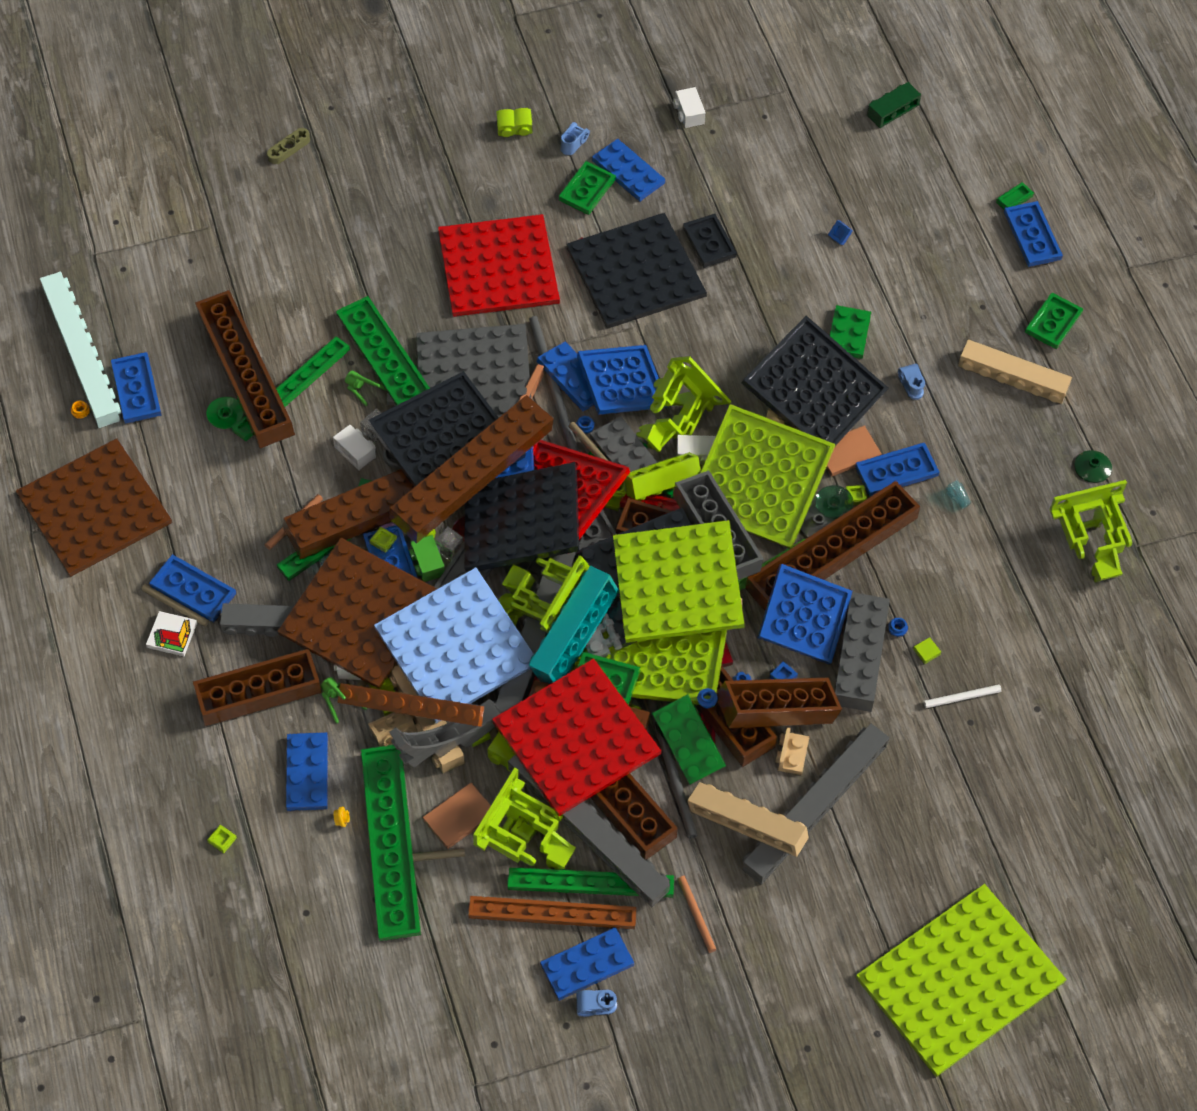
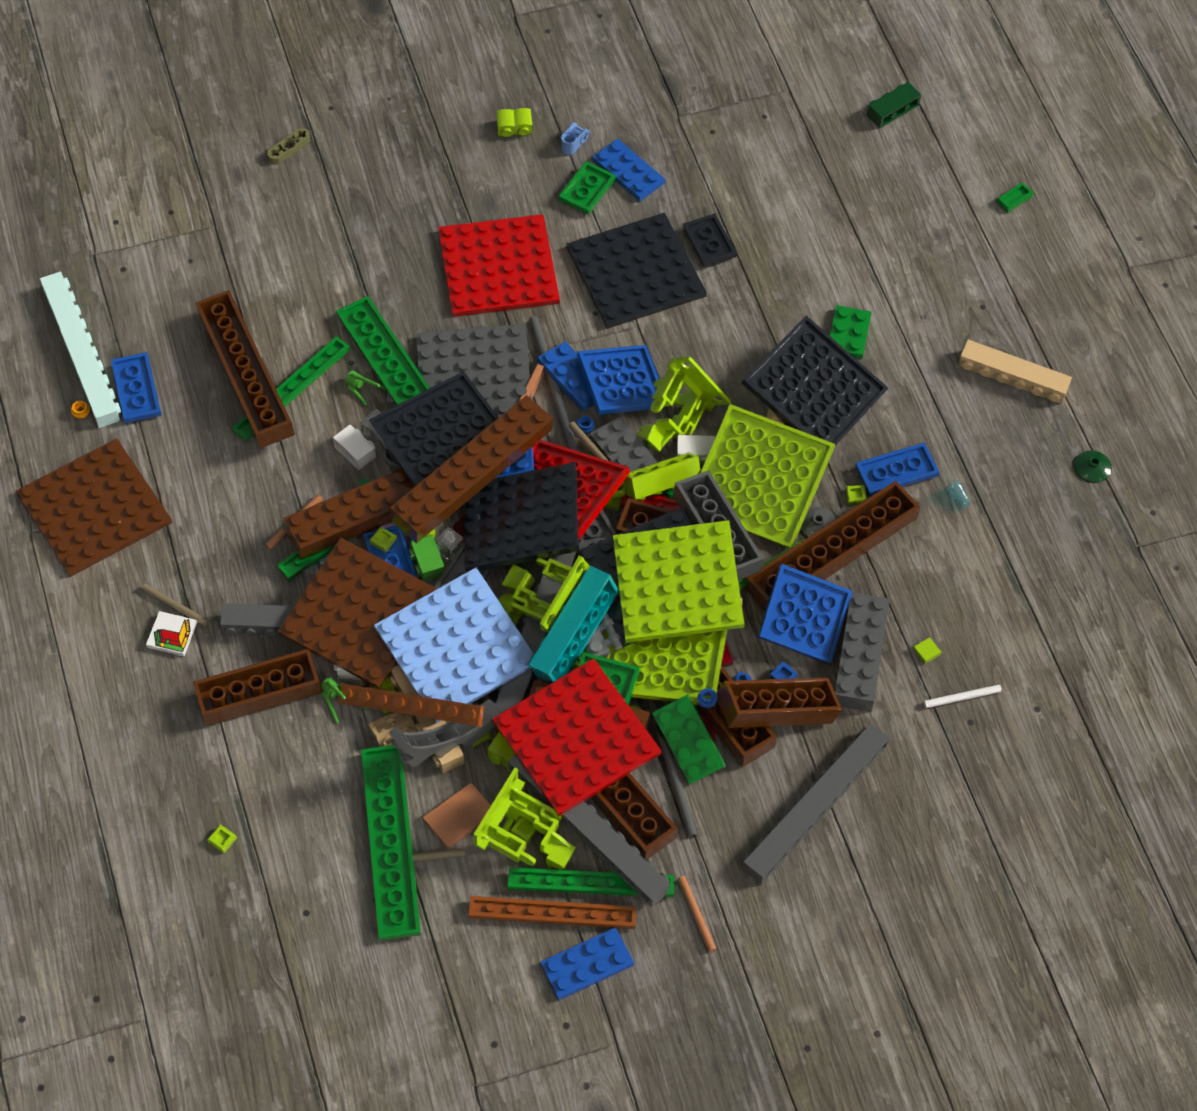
(192, 588): blue plate -> none
(221, 407): green dish -> none
(307, 771): blue plate -> none
(341, 817): yellow plate -> none
(593, 1002): medium blue piece -> none
(690, 107): white brick -> none
(748, 819): tan brick -> none
(793, 753): tan bracket -> none
(834, 495): clear green dish -> none
(840, 232): blue plate -> none
(853, 448): nougat tile -> none
(898, 622): blue plate -> none
(912, 381): medium blue piece -> none
(960, 979): lime plate -> none
(1033, 234): blue plate -> none
(1054, 320): green plate -> none
(1106, 512): lime container -> none

